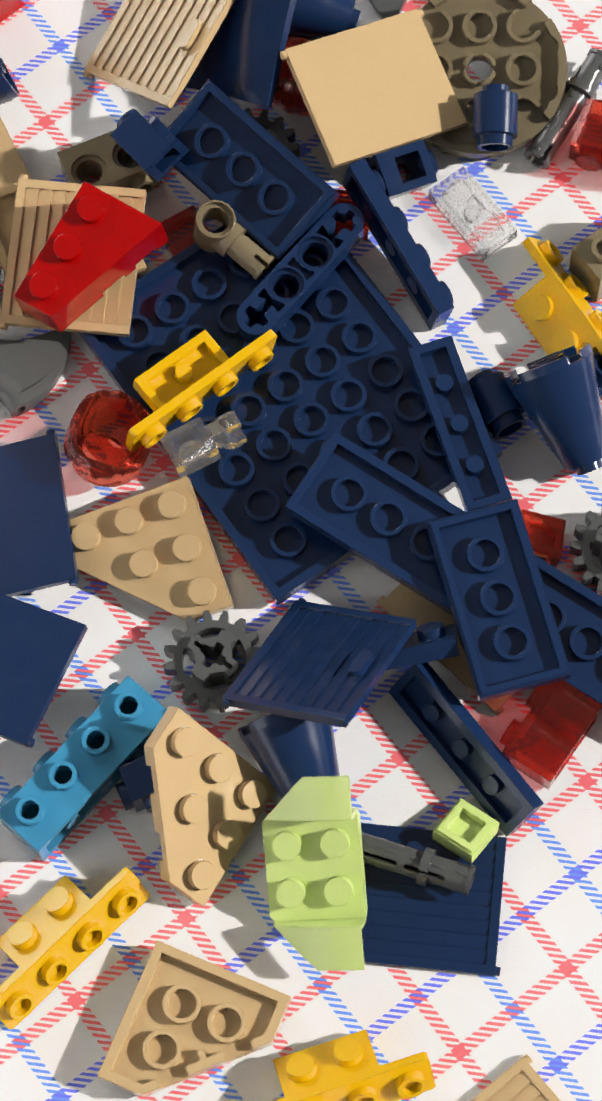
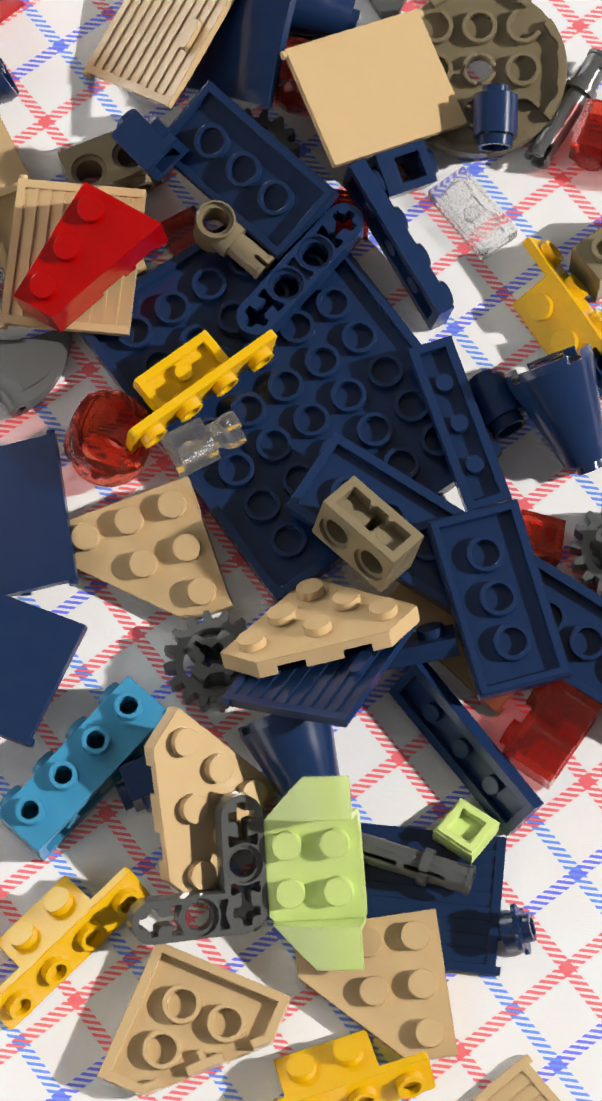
(220, 900): none -> dark grey beam
(316, 627): none -> tan plate
(367, 533): none -> dark tan brick
(402, 989): none -> tan plate
(517, 929): none -> dark blue plate

